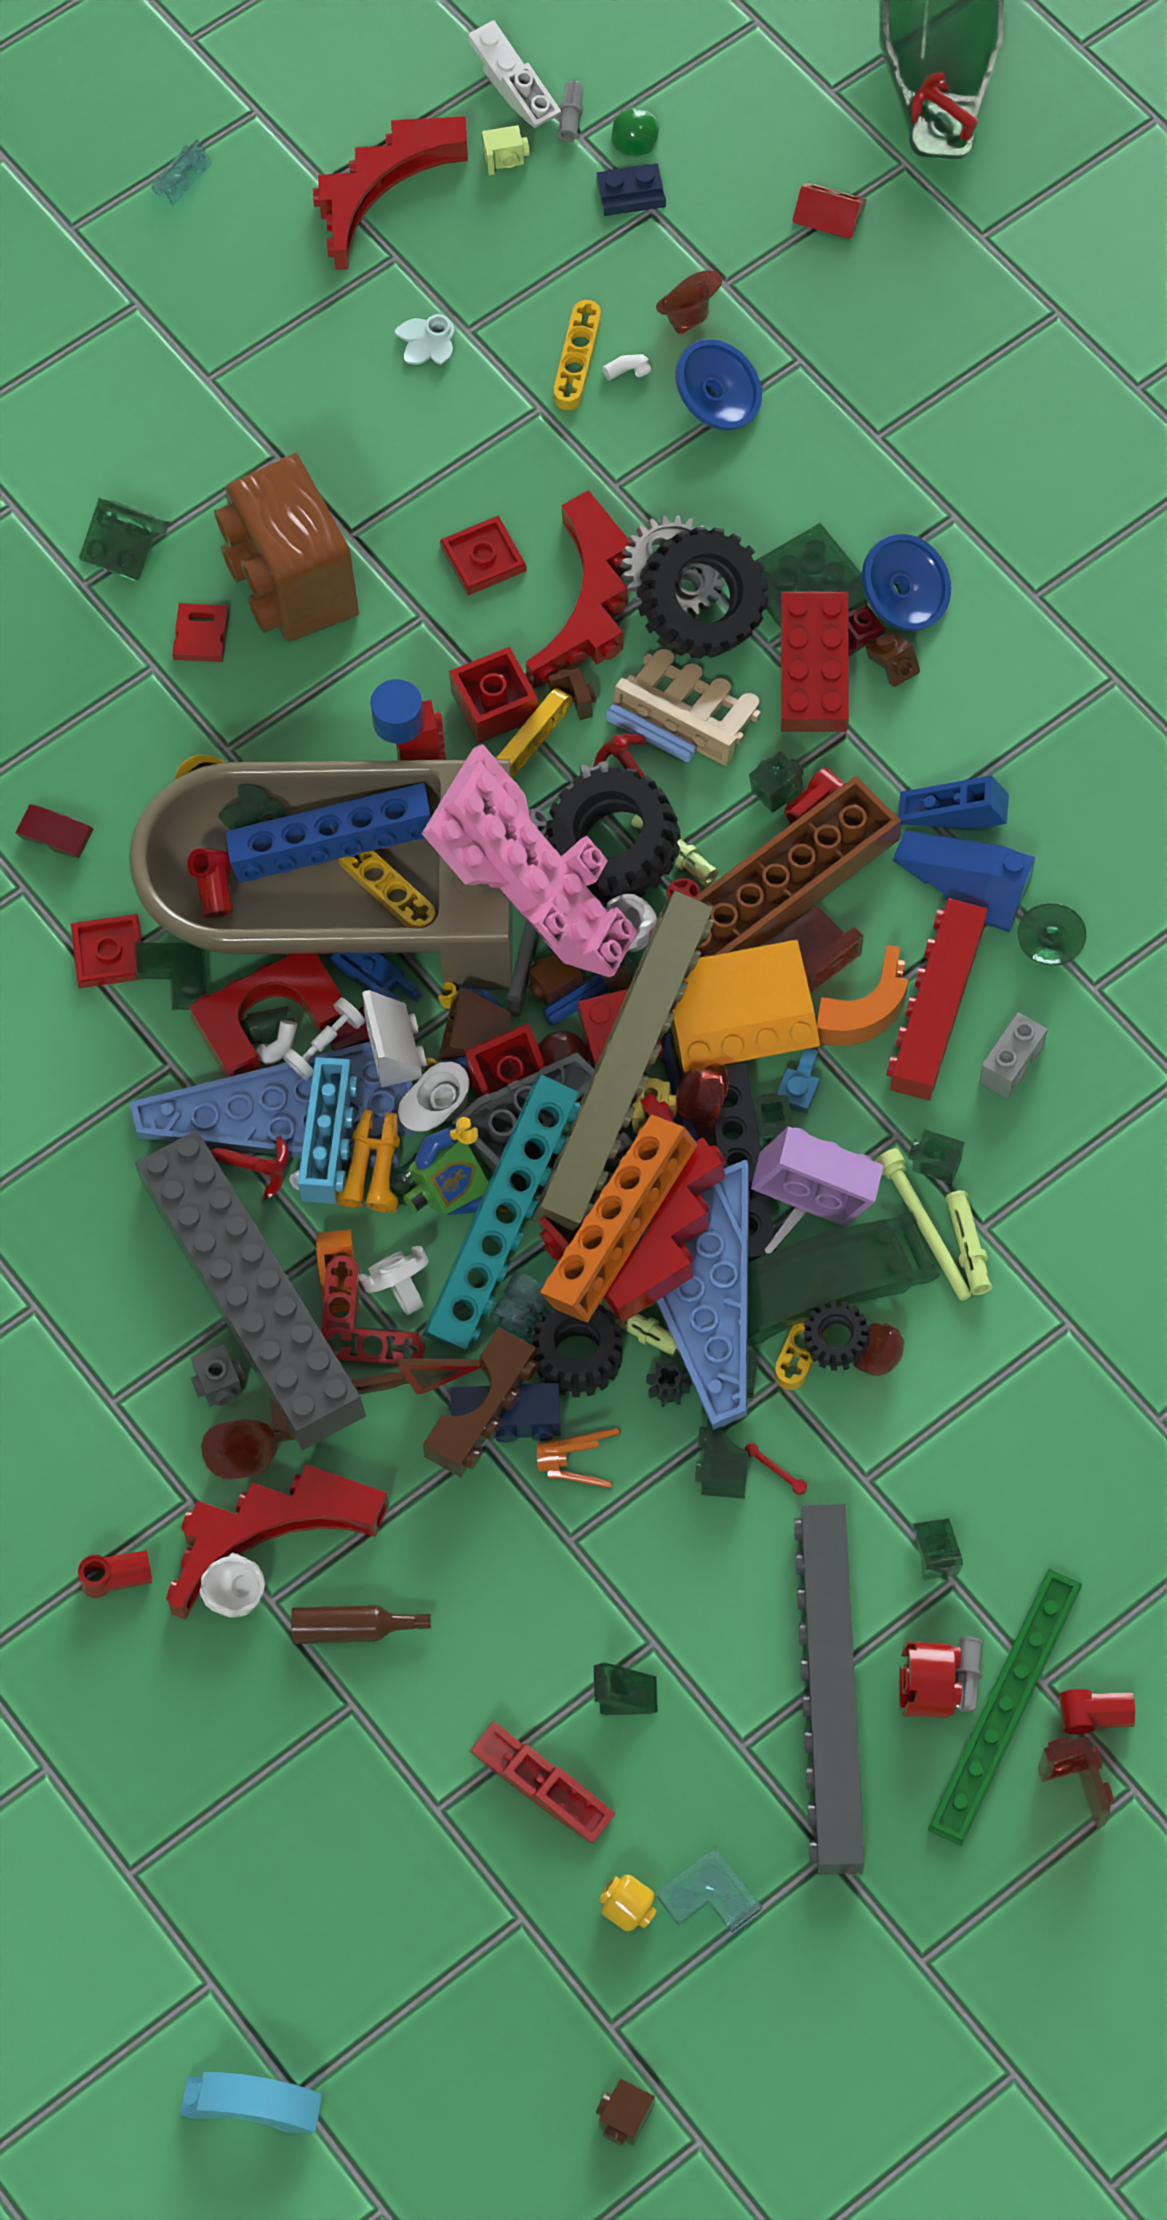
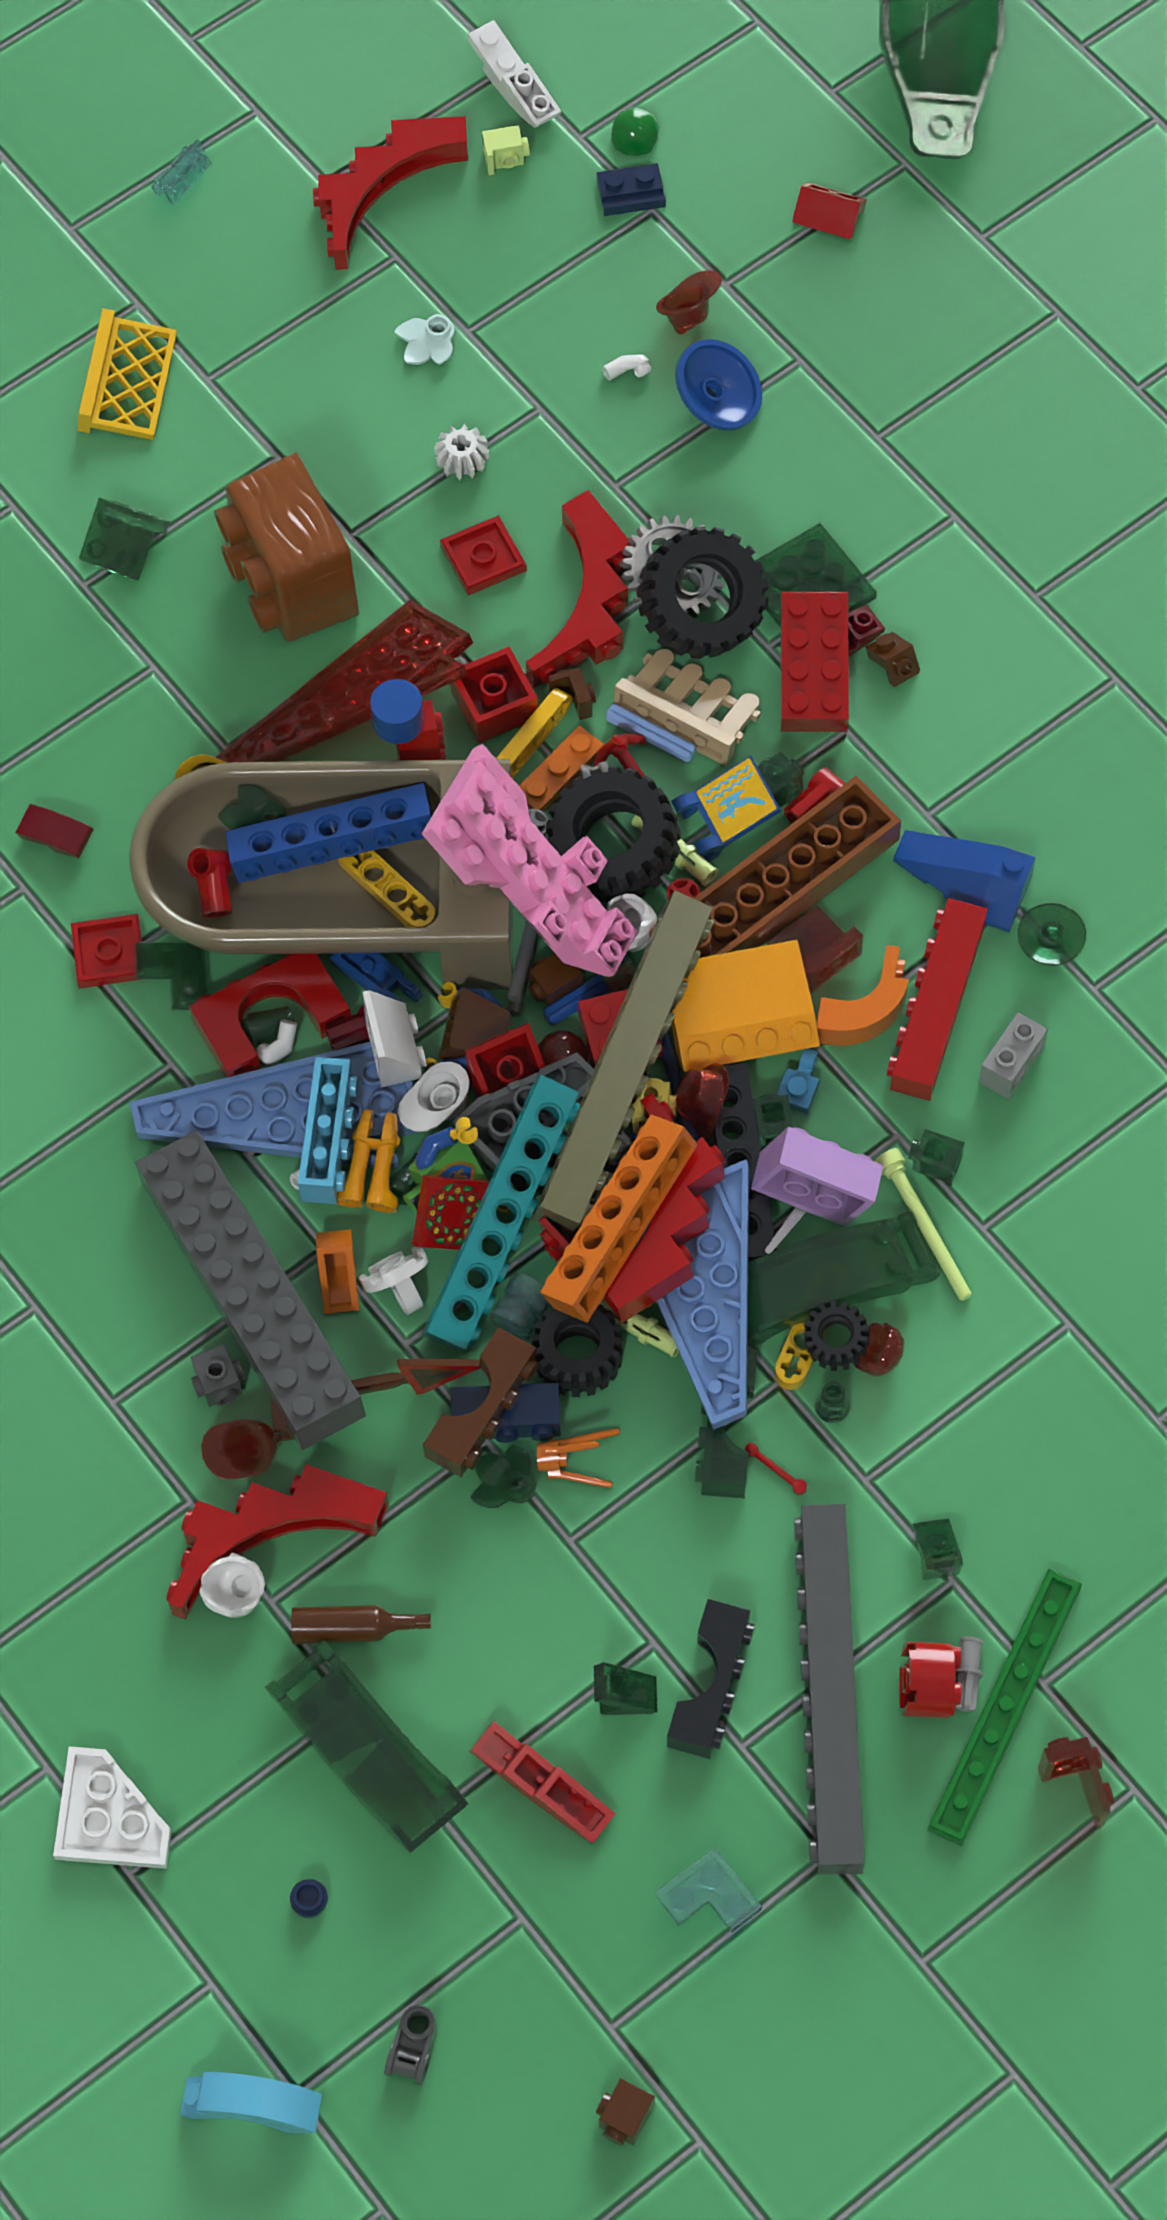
(99, 377): none -> yellow fence
(107, 1816): none -> white plate
(118, 1571): red piece -> none
(200, 638): red piece -> none
(269, 1167): red piece -> none
(308, 1898): none -> dark blue plate
(347, 1325): red beam -> none
(348, 1013): white wheel -> none
(368, 1750): none -> clear green windscreen
(405, 646): none -> clear red wing
(412, 2047): none -> dark grey piece
(446, 1210): none -> tile
(461, 452): none -> white gear
(500, 1475): none -> clear green plate
(560, 769): none -> orange plate
(570, 111): light grey axle -> none
(575, 354): yellow beam -> none
(627, 1903): yellow head -> none
(663, 1391): black gear -> none
(697, 1721): none -> black arch
(730, 806): none -> flag
(832, 1403): none -> clear green cone
(918, 576): blue dish -> none
(932, 91): red piece -> none
(958, 804): blue slope -> none
(972, 1256): yellowish green pin -> none
(1086, 1711): red piece -> none

